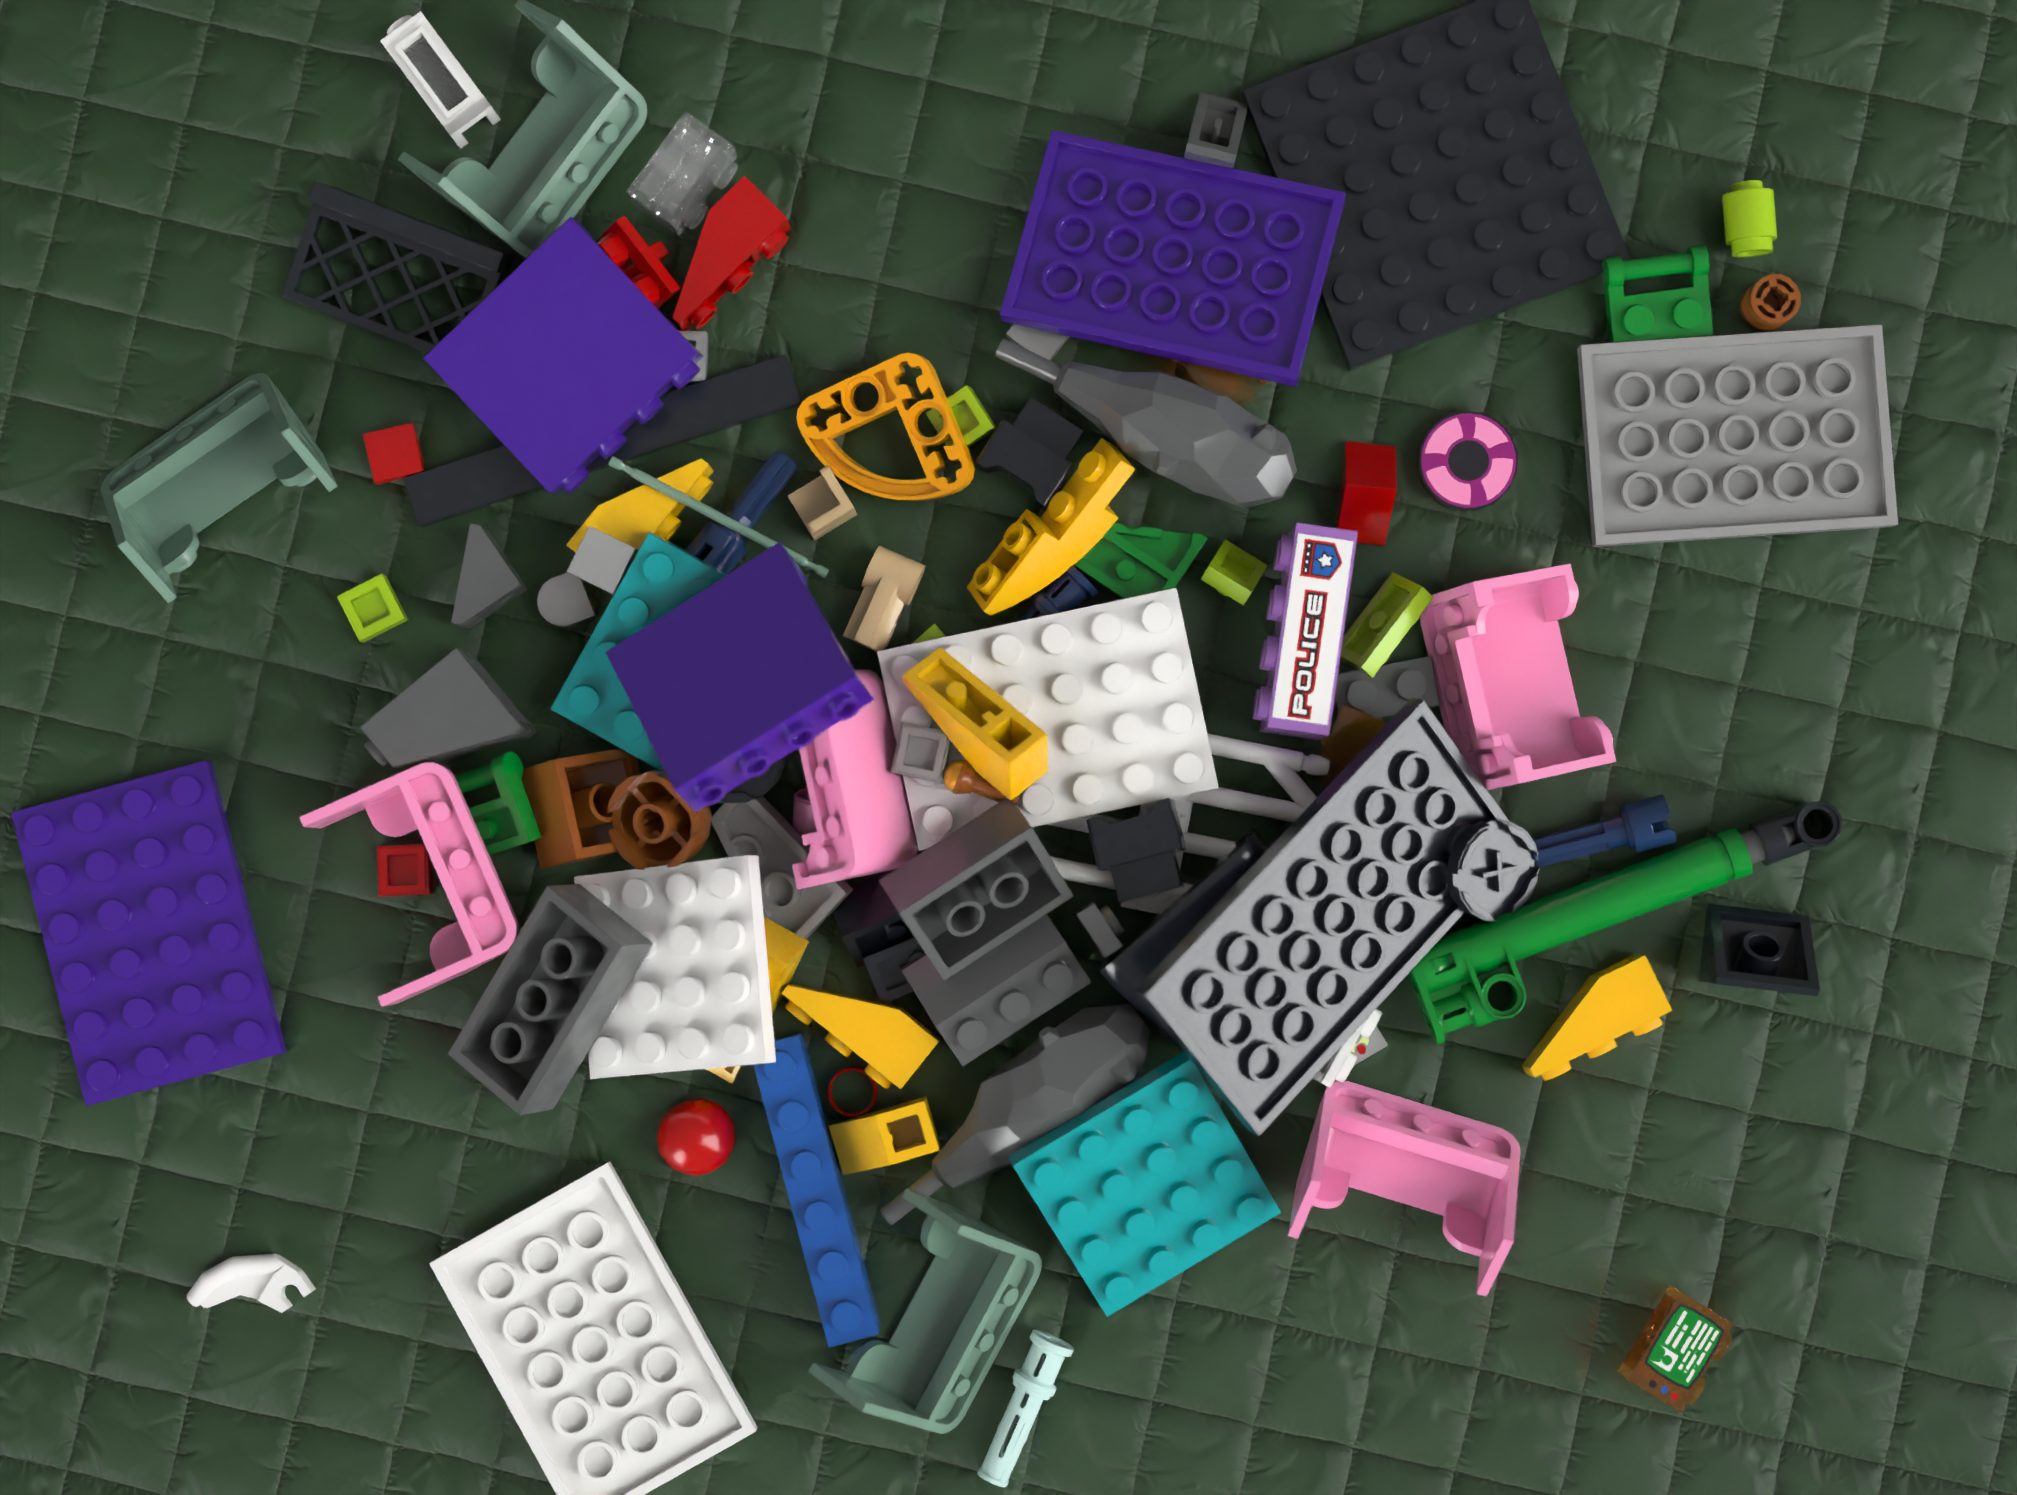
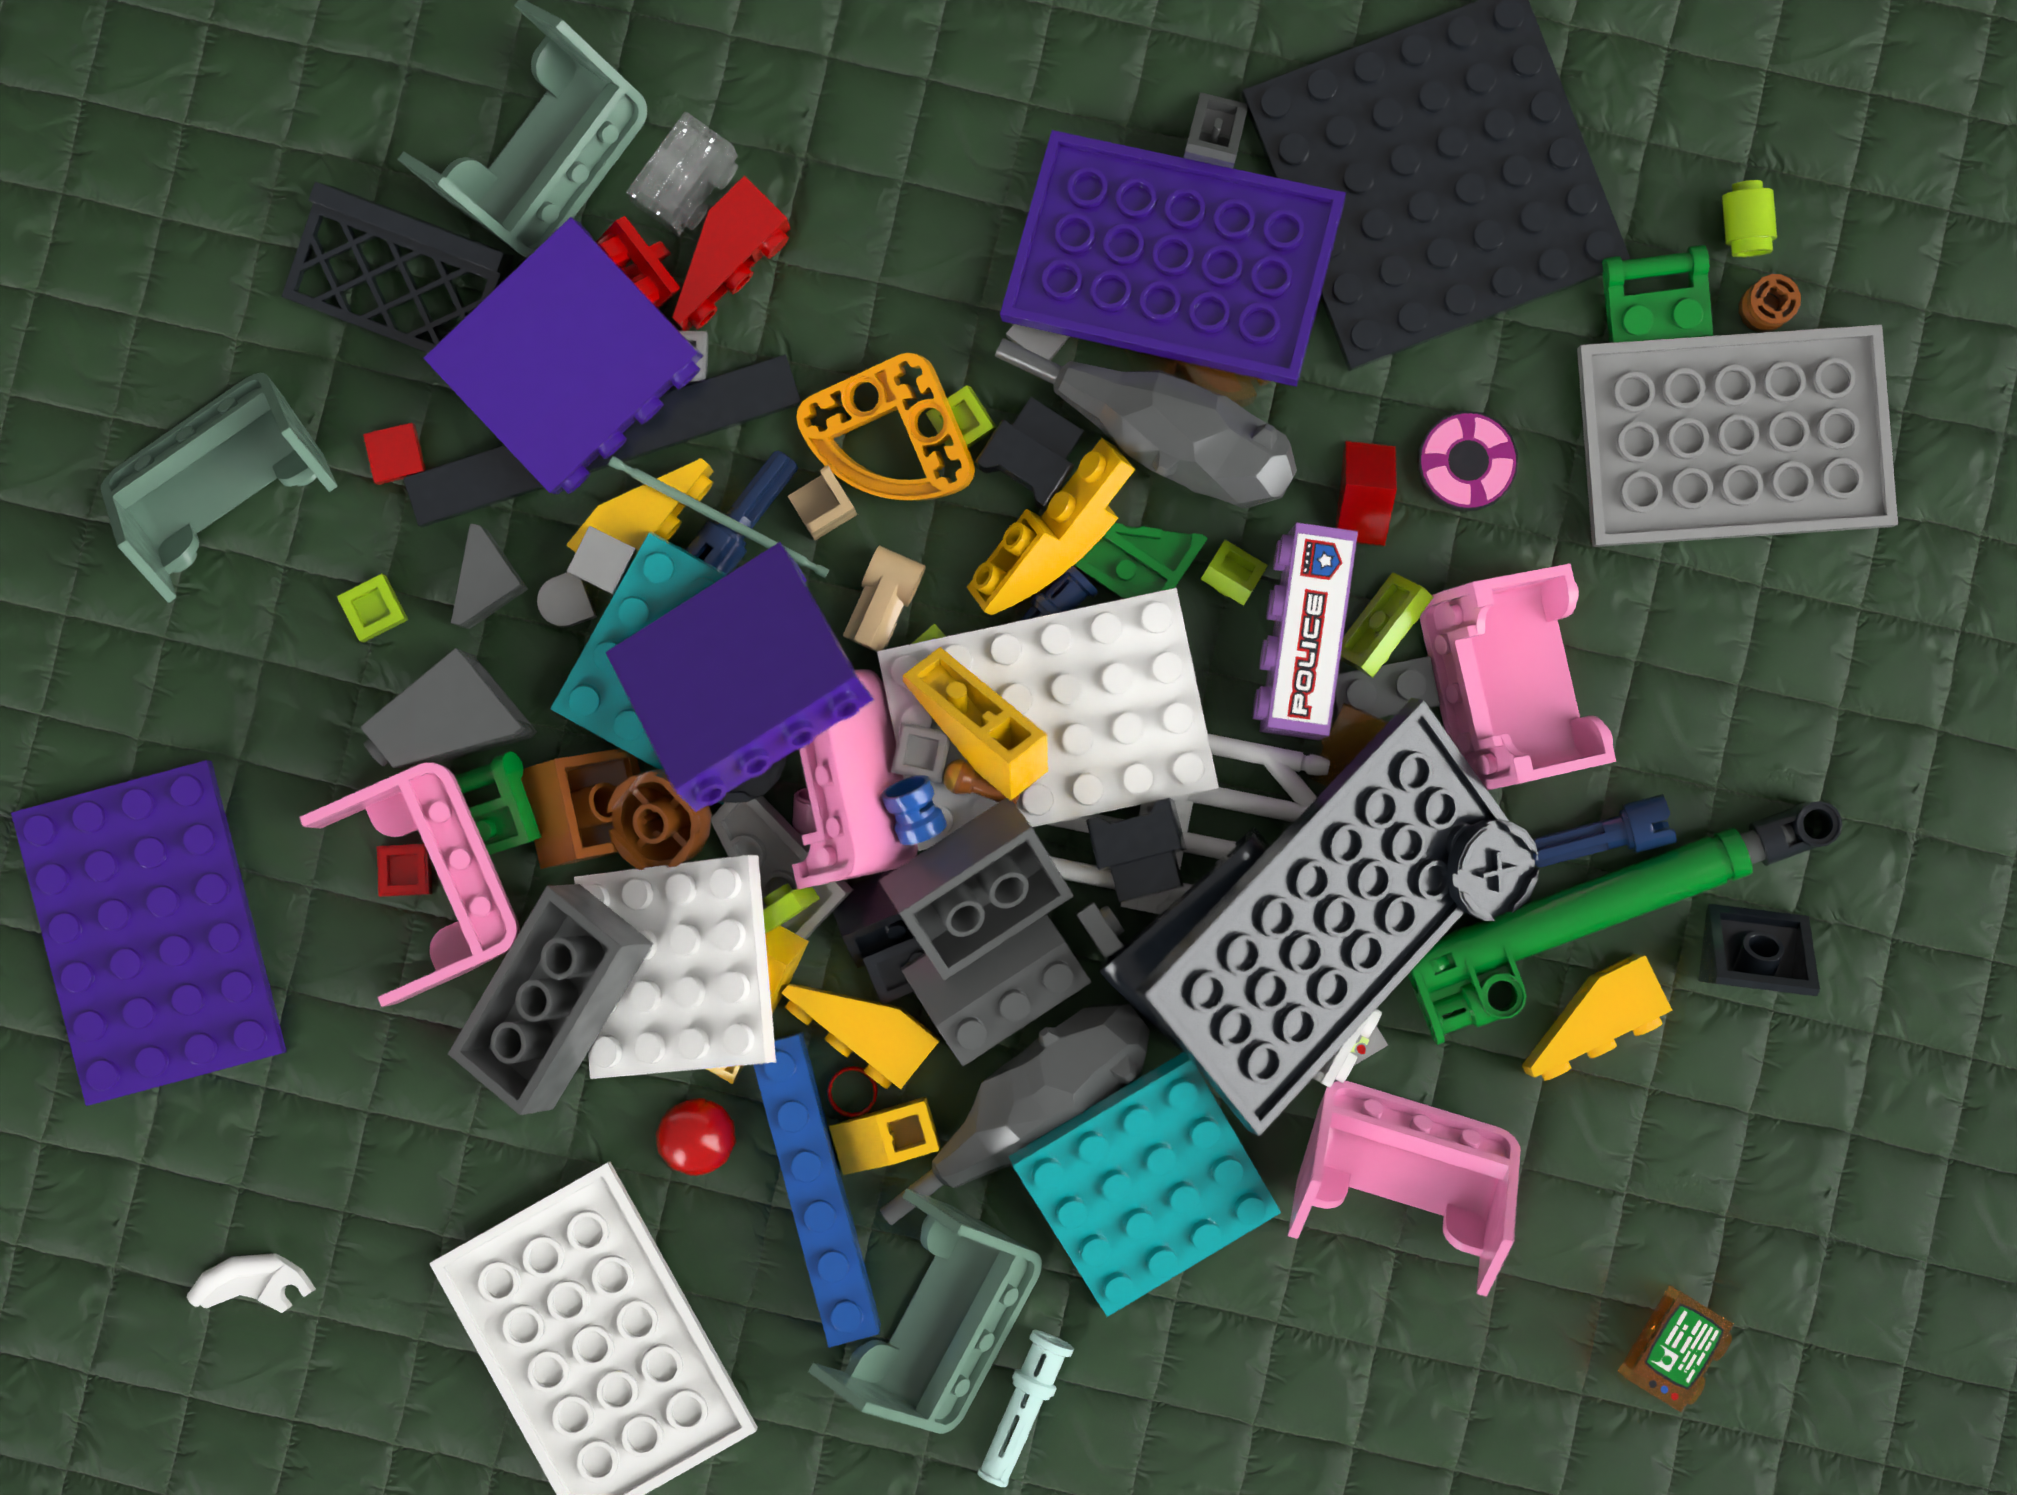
(437, 76): white window -> none
(785, 904): none -> lime plate
(914, 810): none -> blue wheel

